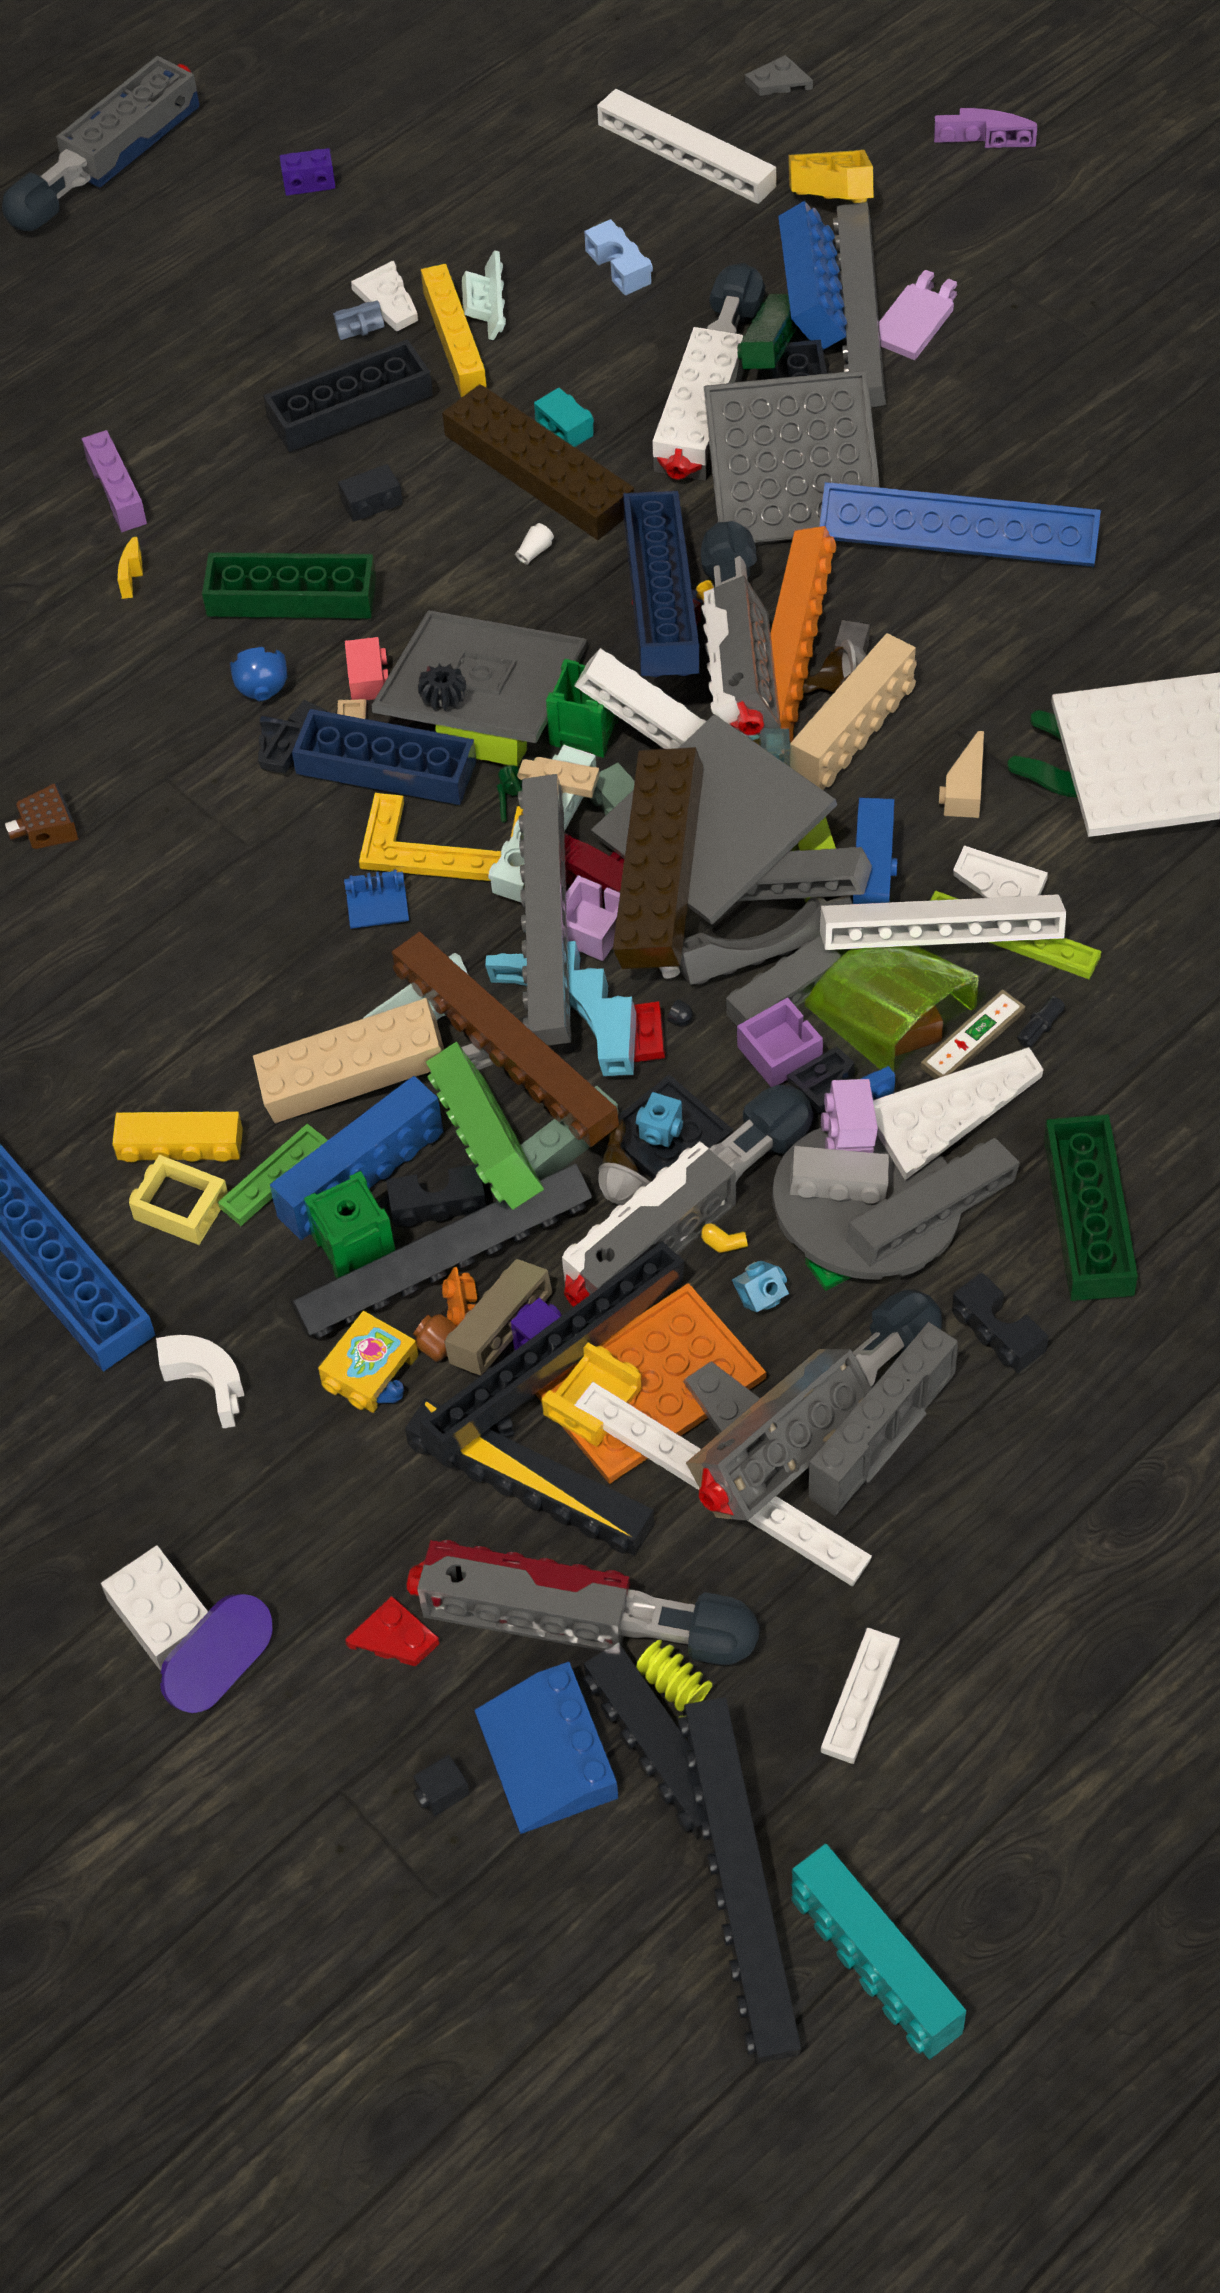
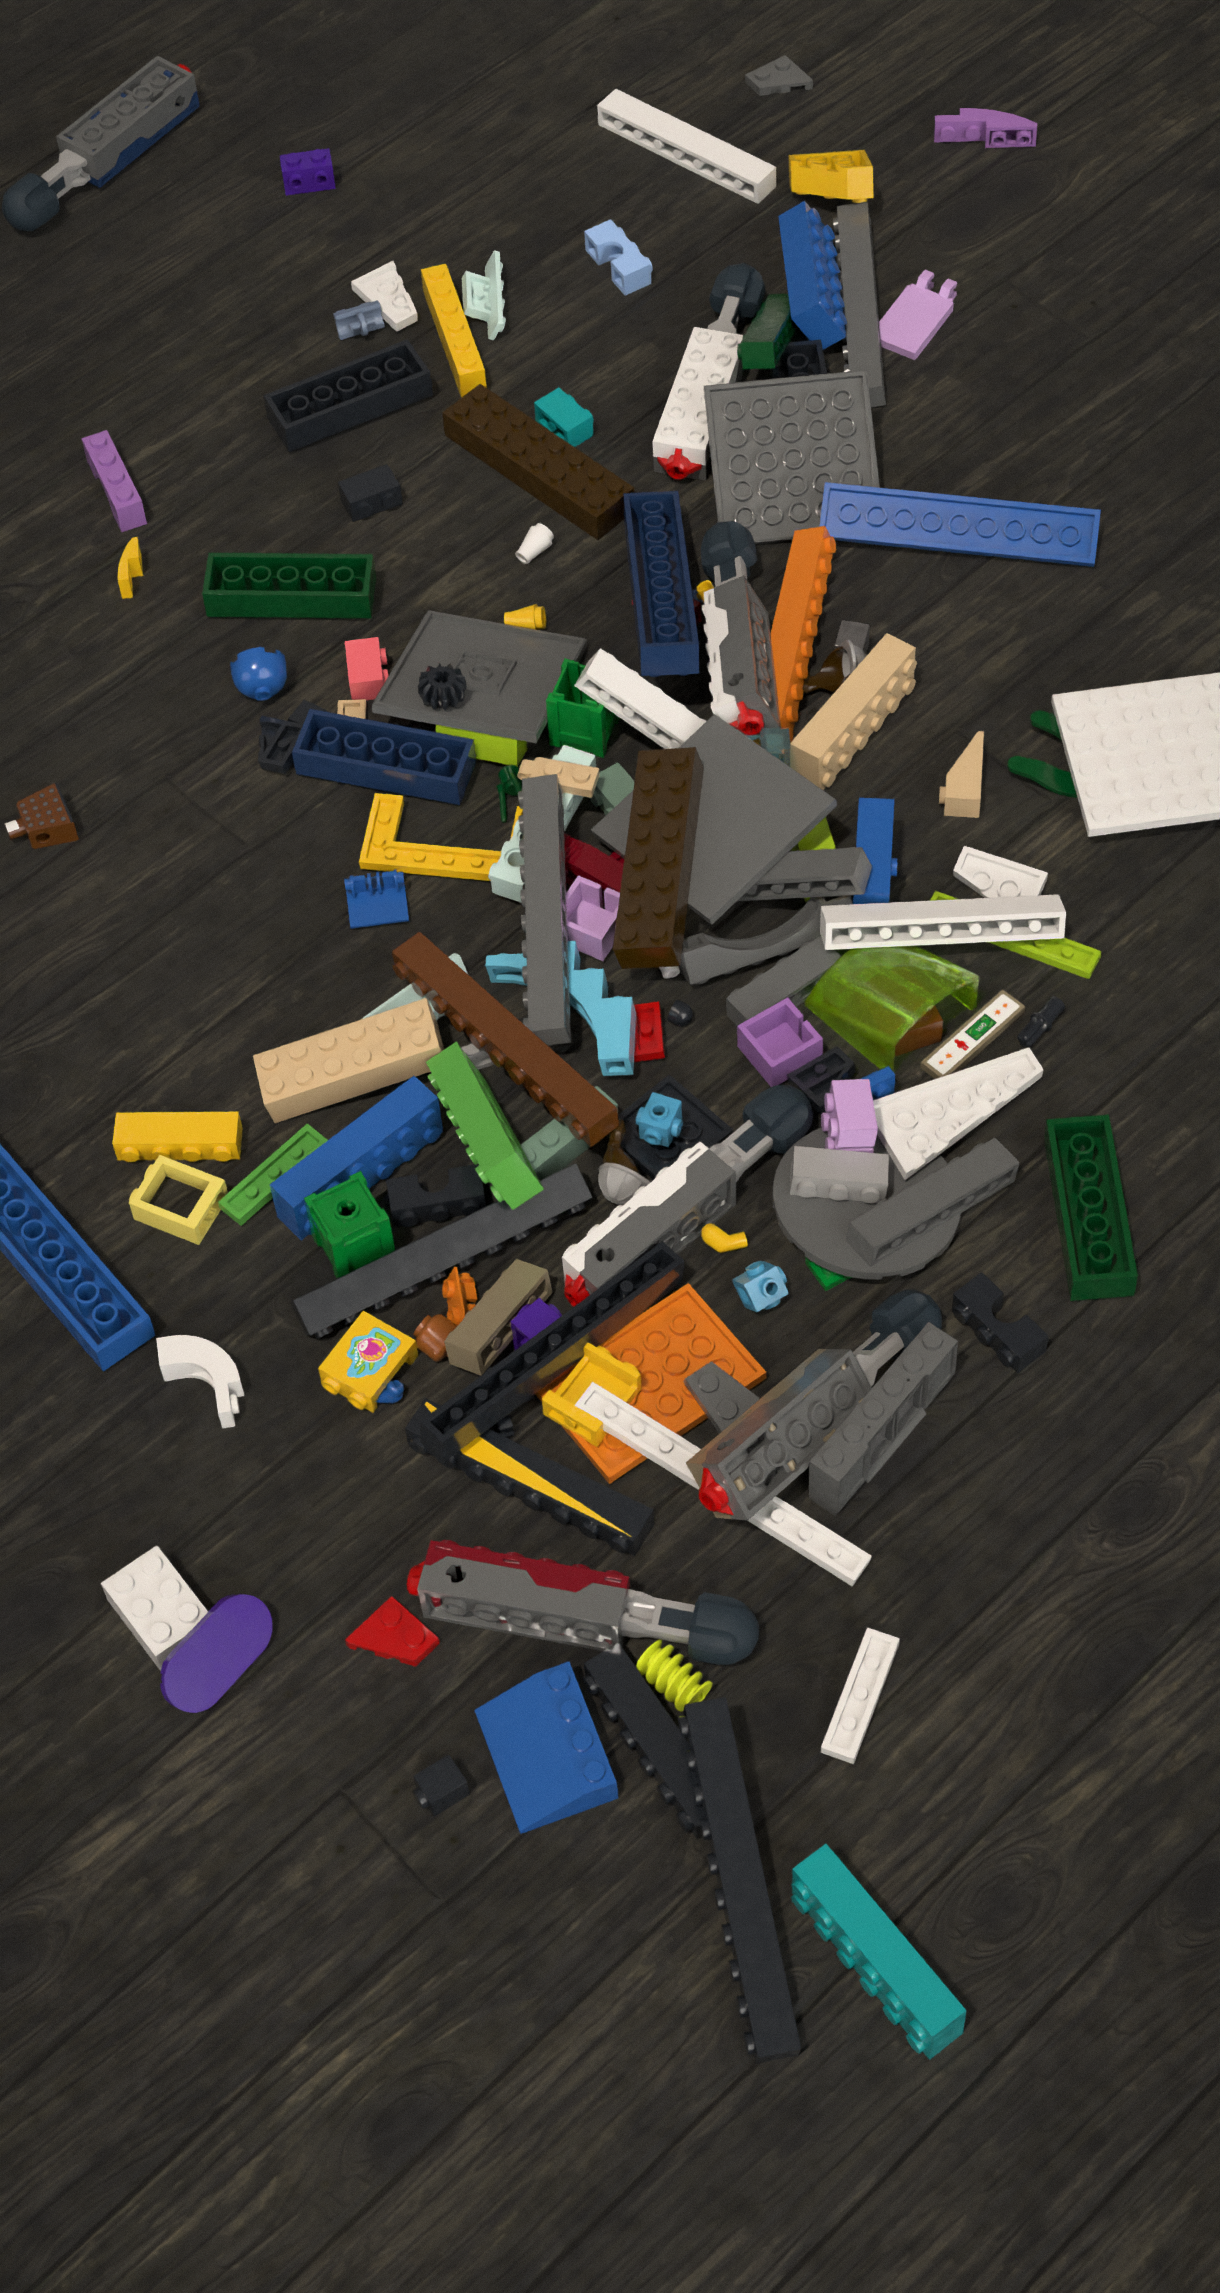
(527, 617): none -> yellow cone

